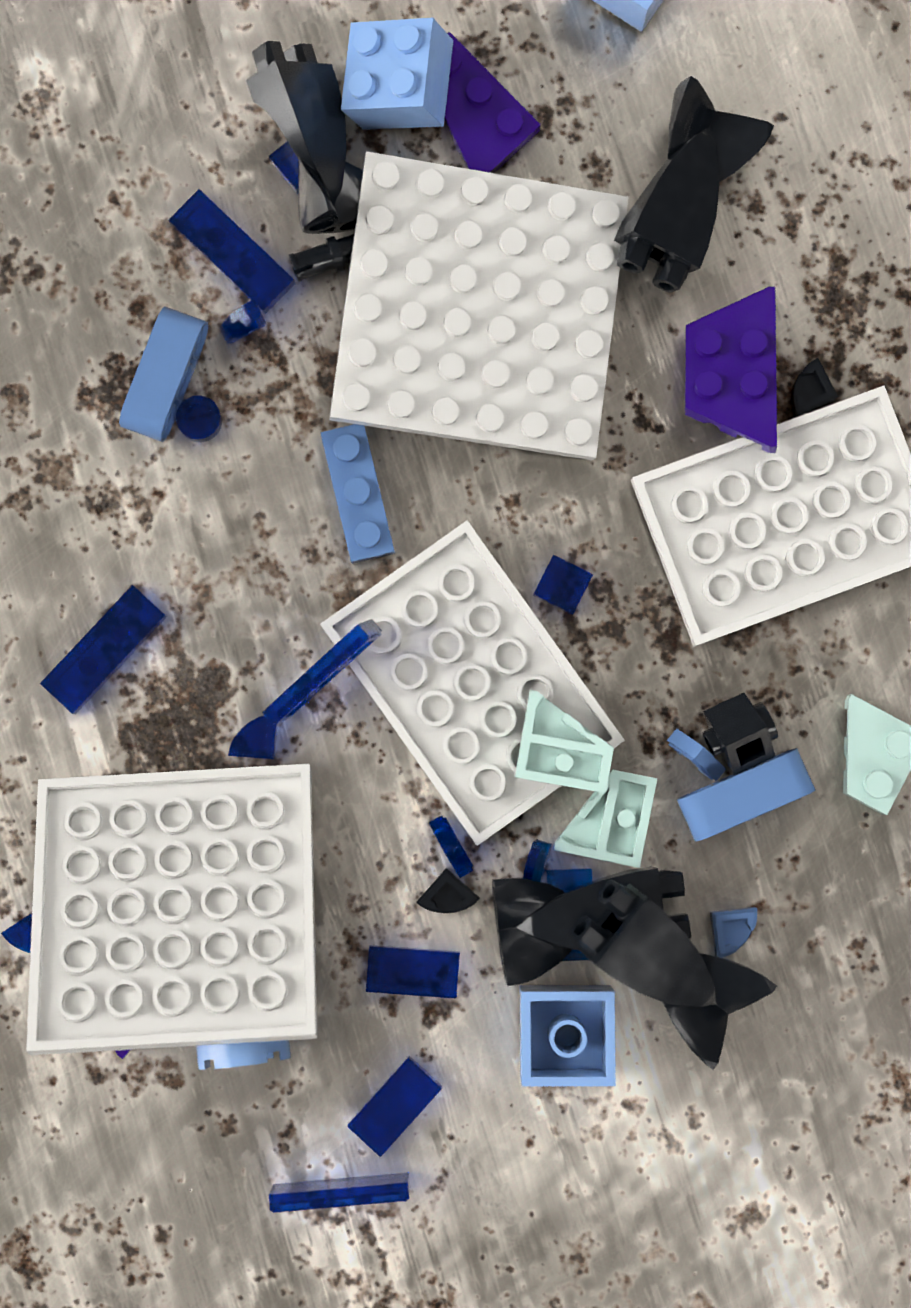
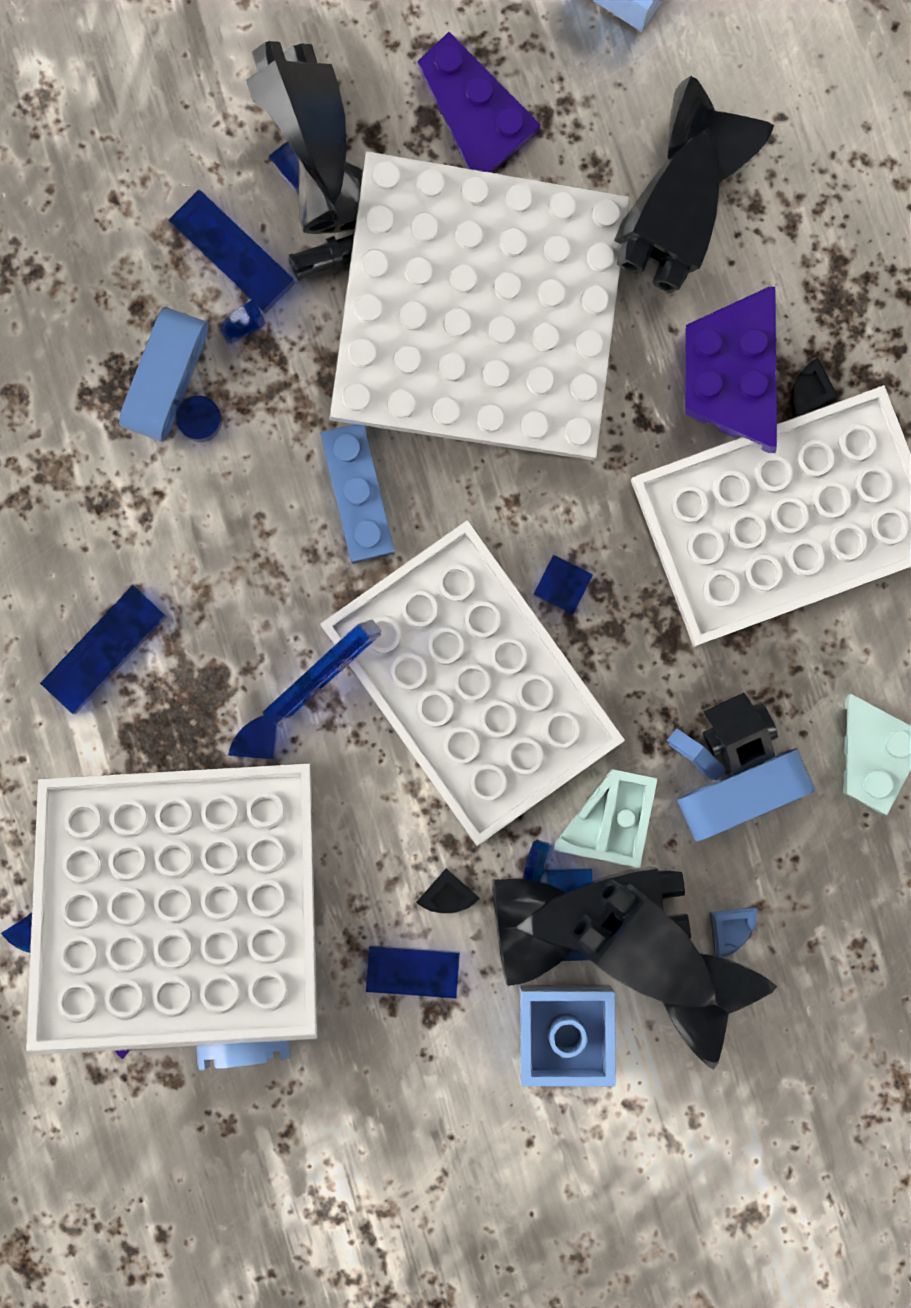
(339, 1192): clear blue tile -> none
(394, 1106): clear blue tile -> none
(397, 74): light blue brick -> none
(451, 846): clear blue tile -> none
(561, 749): light aqua wing -> none

